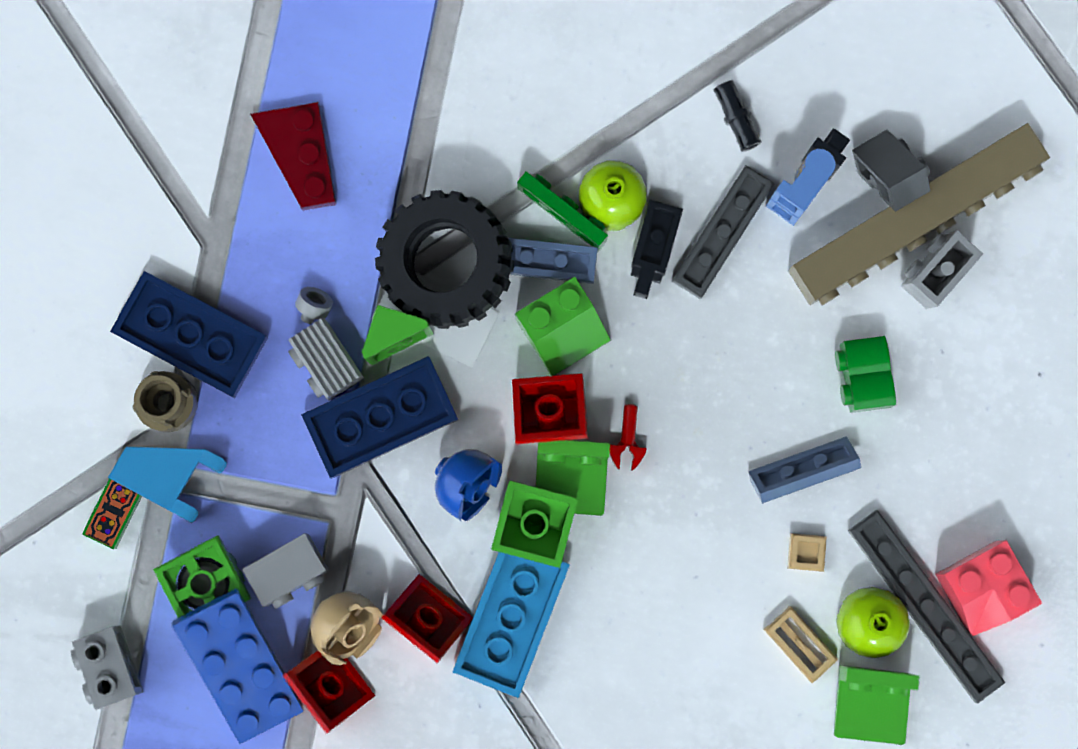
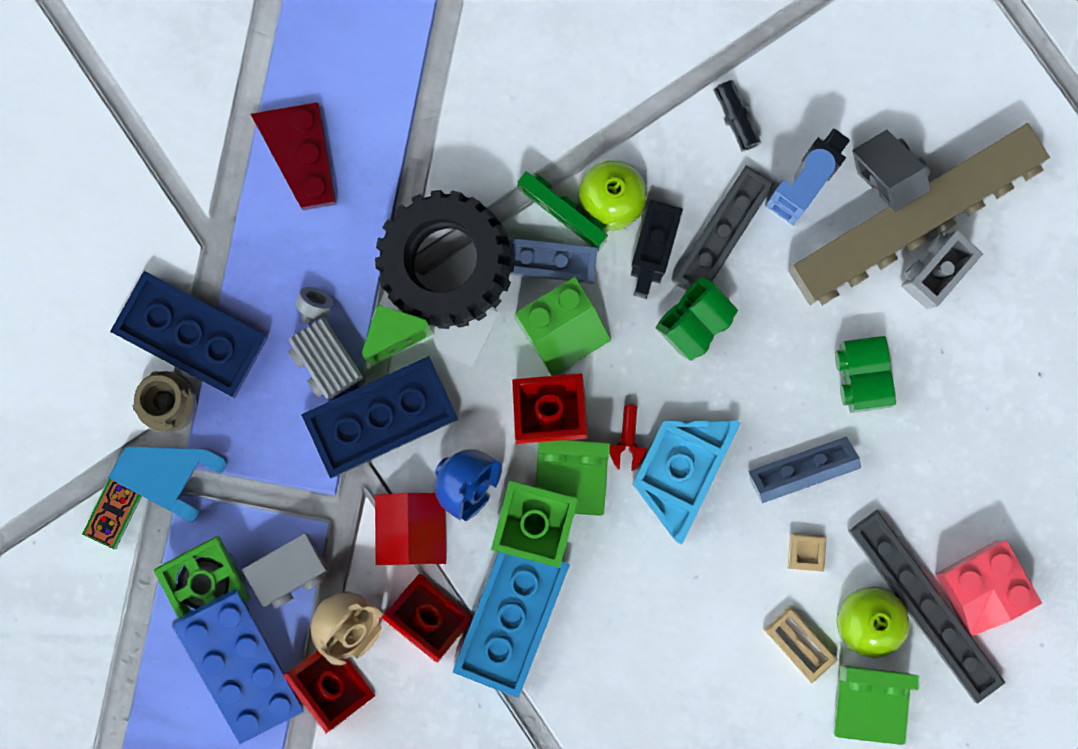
(106, 667): light grey brick -> none
(409, 529): none -> red slope
(682, 470): none -> medium azure wing
(697, 319): none -> green brick

